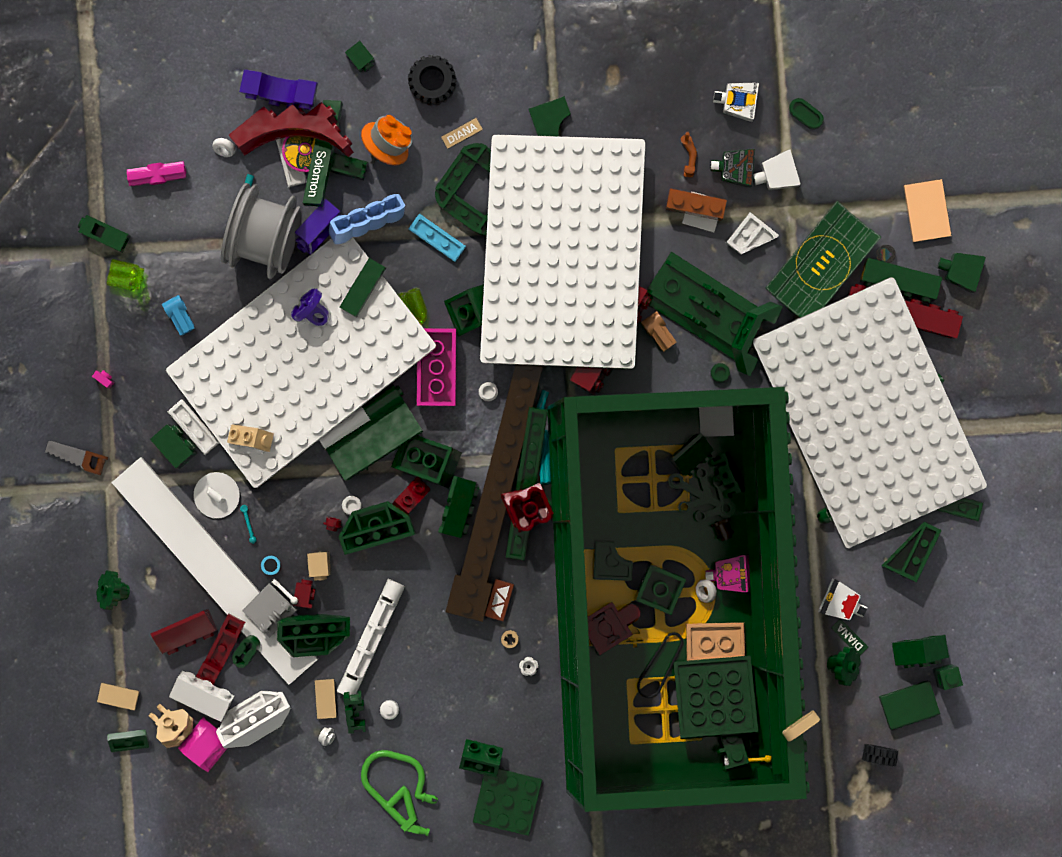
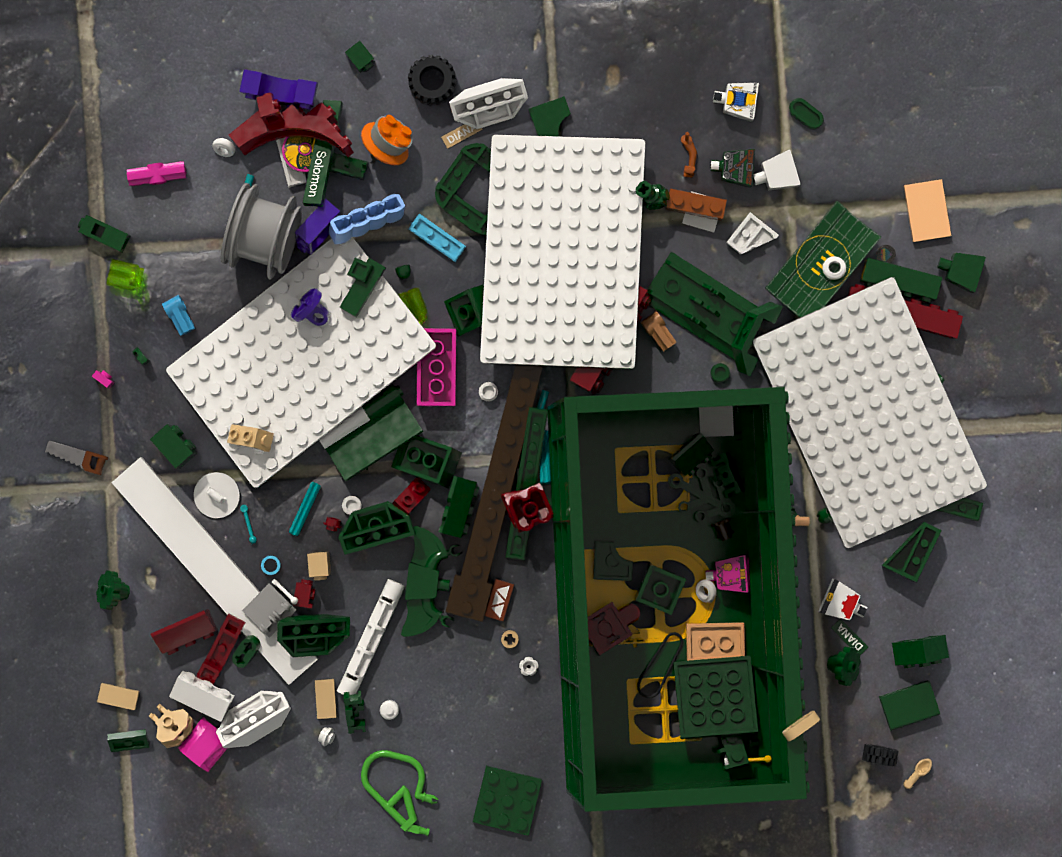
(141, 357): none -> dark green tile
(193, 426): white tile -> none
(269, 109): none -> dark red brick
(304, 508): none -> teal axle
(360, 270): none -> dark green tile
(403, 271): none -> dark green hinge
(424, 582): none -> dark green torso
(481, 758): dark green brick -> none
(489, 102): none -> white wedge
(653, 196): none -> dark green connector
(800, 521): none -> light nougat arm
(834, 276): none -> white piece
(921, 769): none -> tan piece
(948, 677): dark green brick -> none

